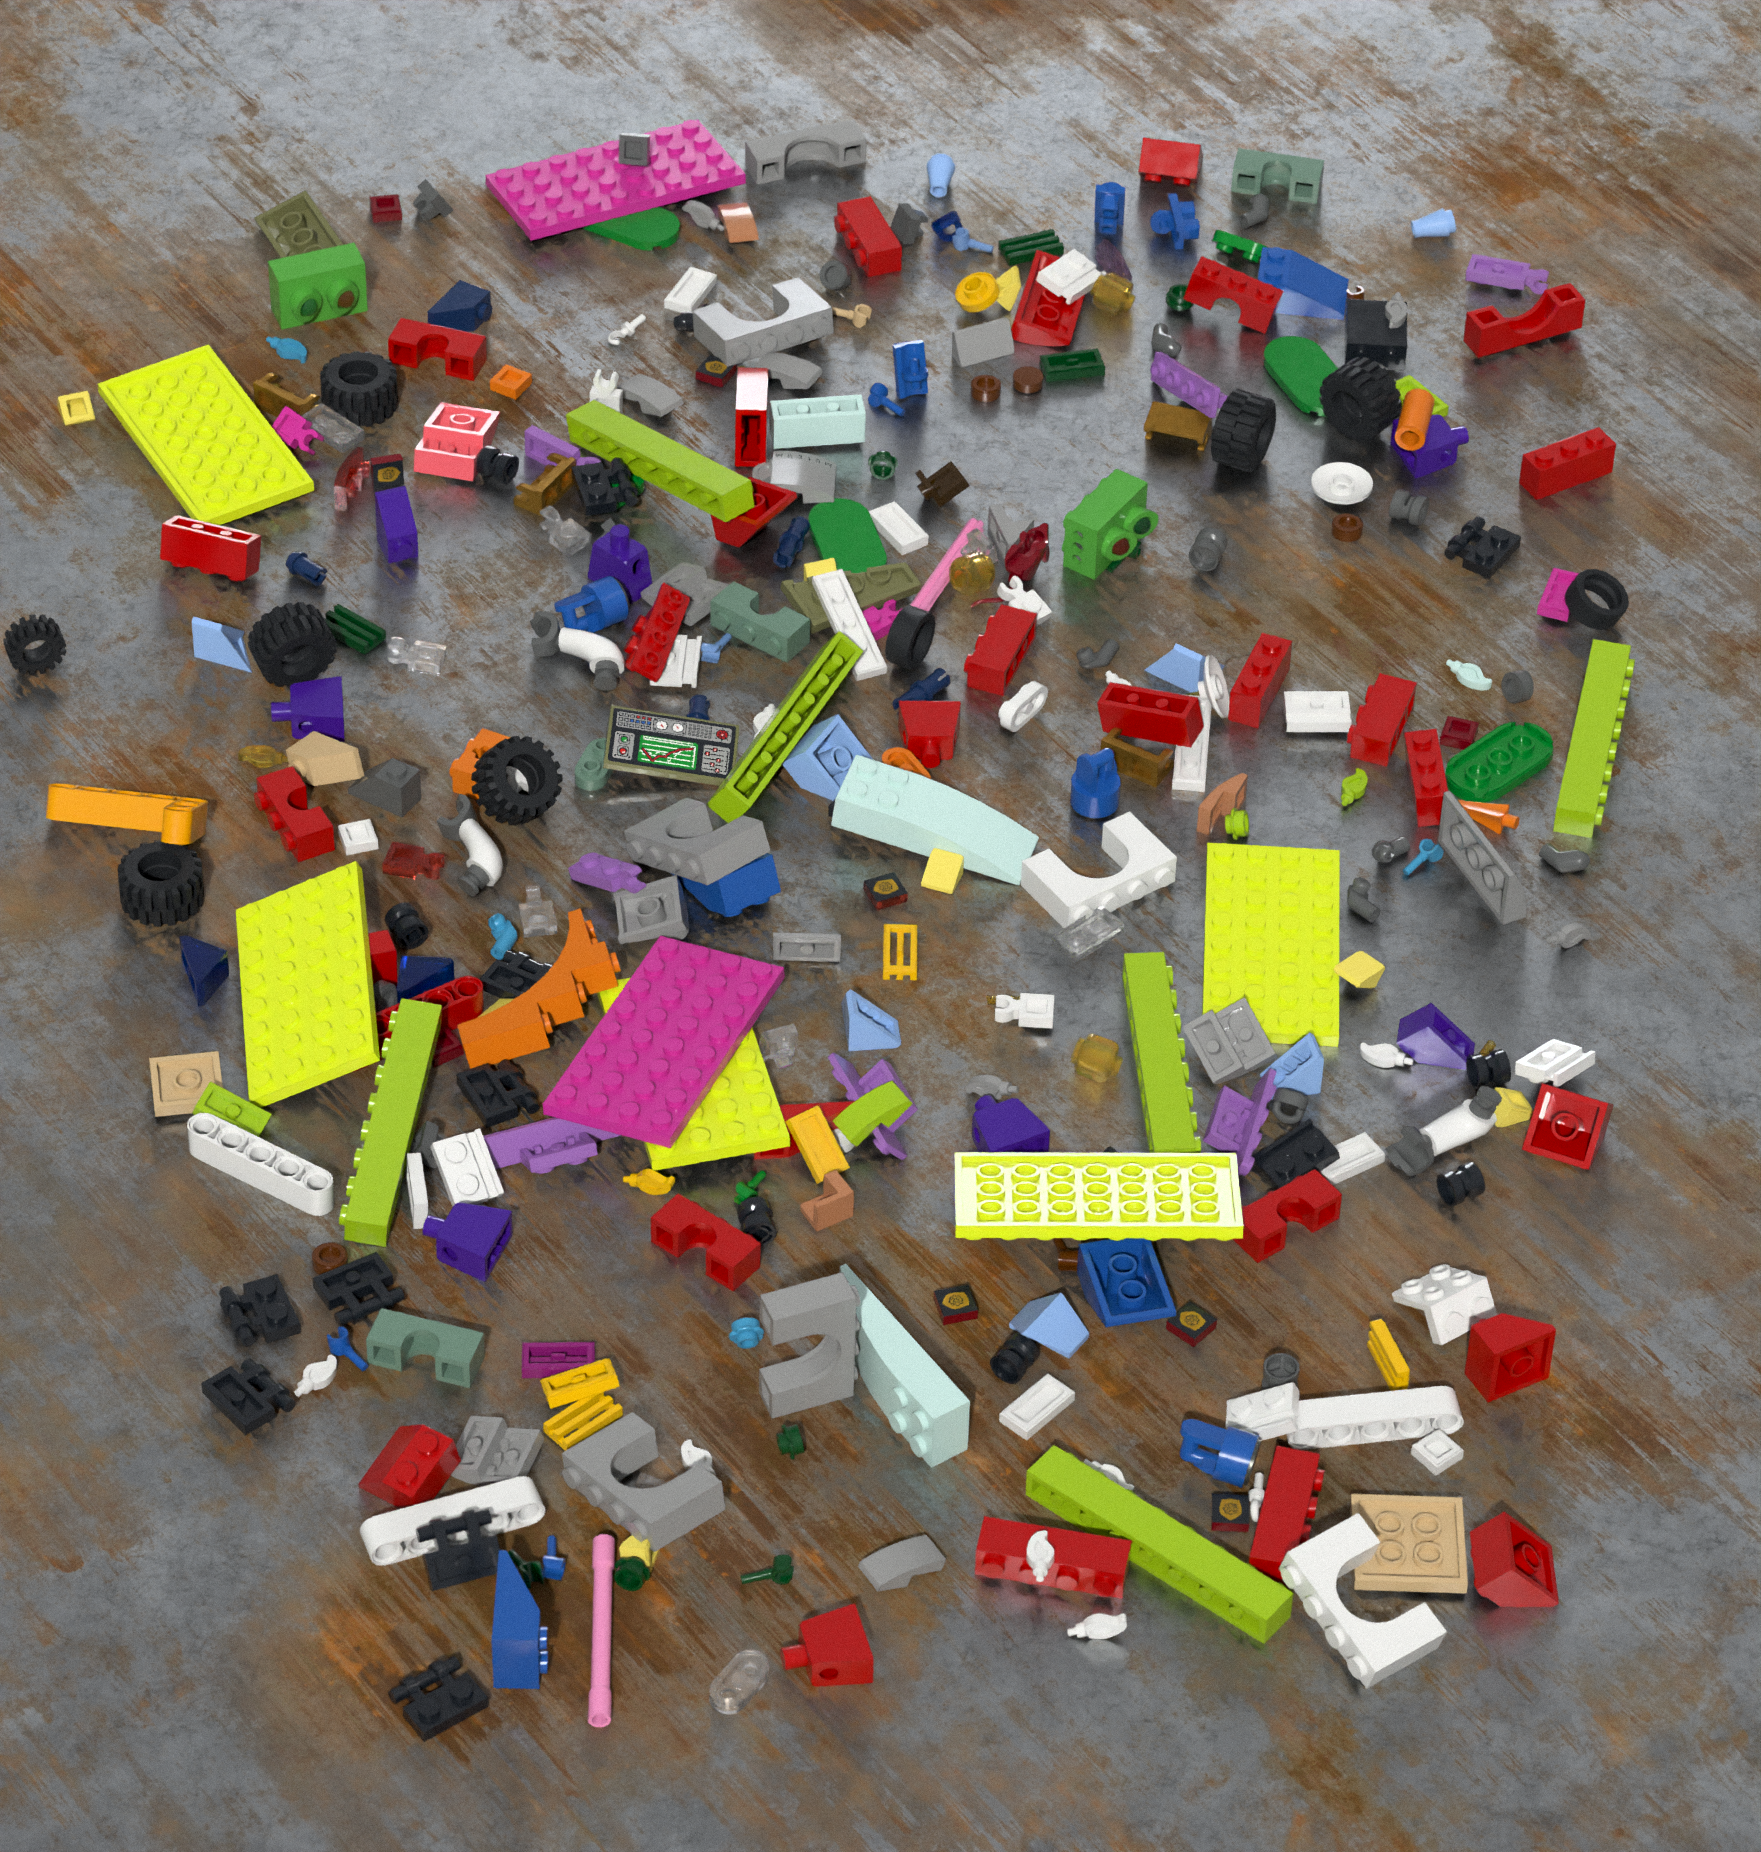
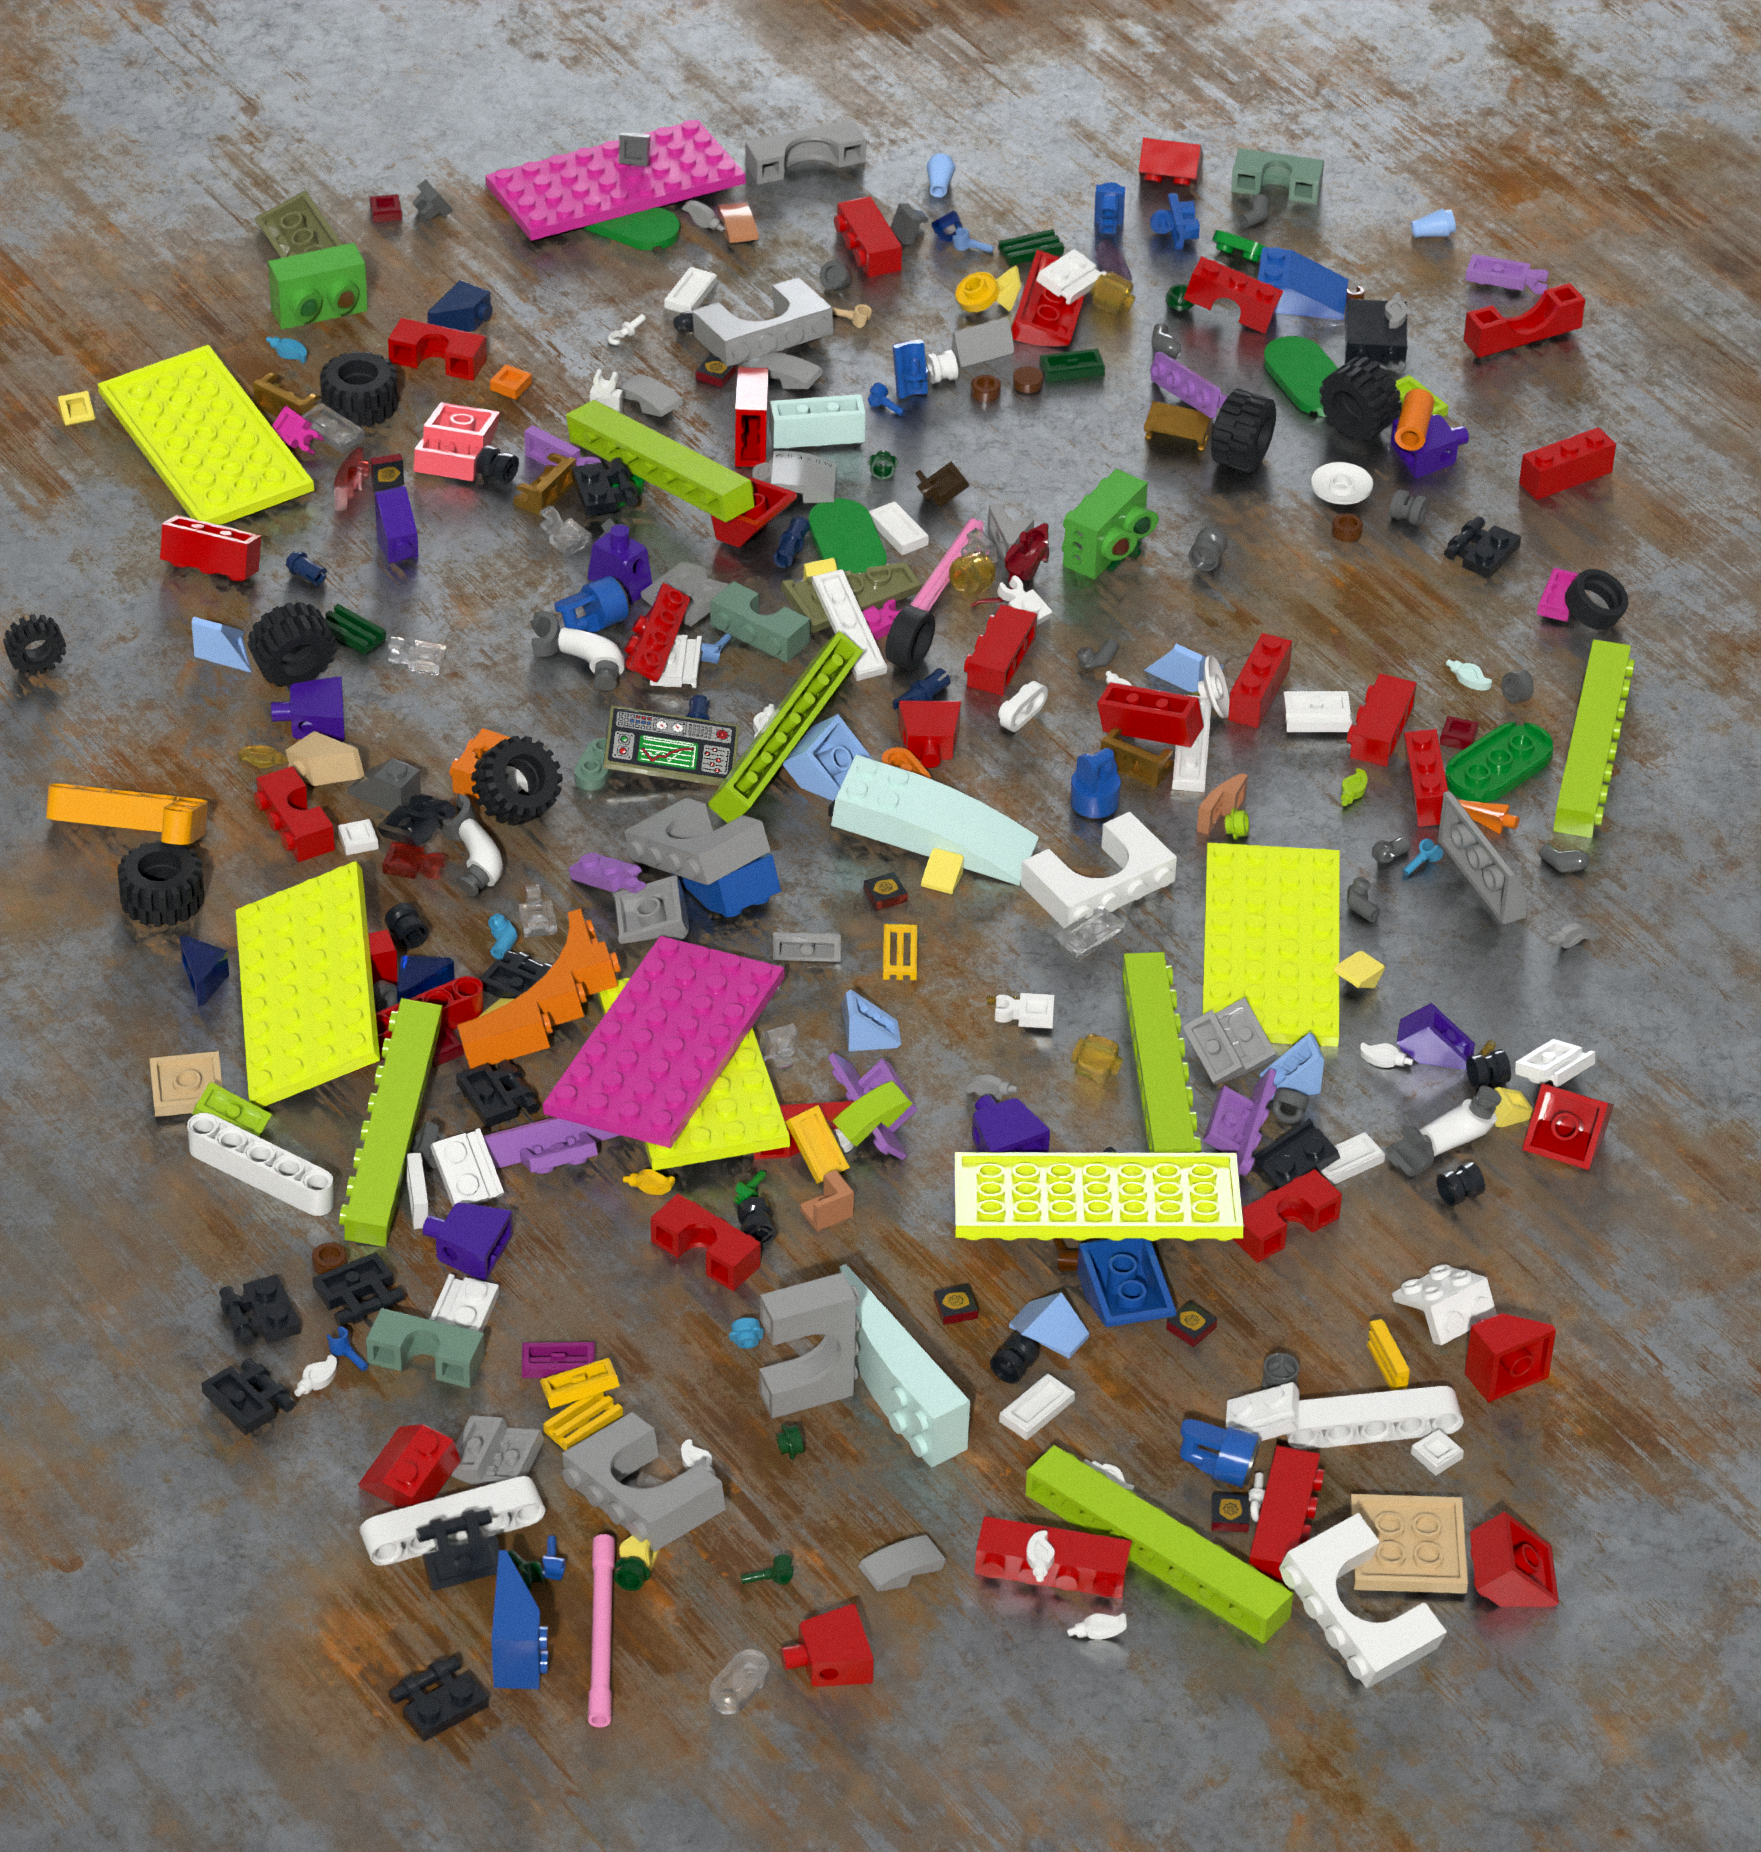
(416, 821): none -> black plate
(466, 1303): none -> white plate
(942, 366): none -> white wheel

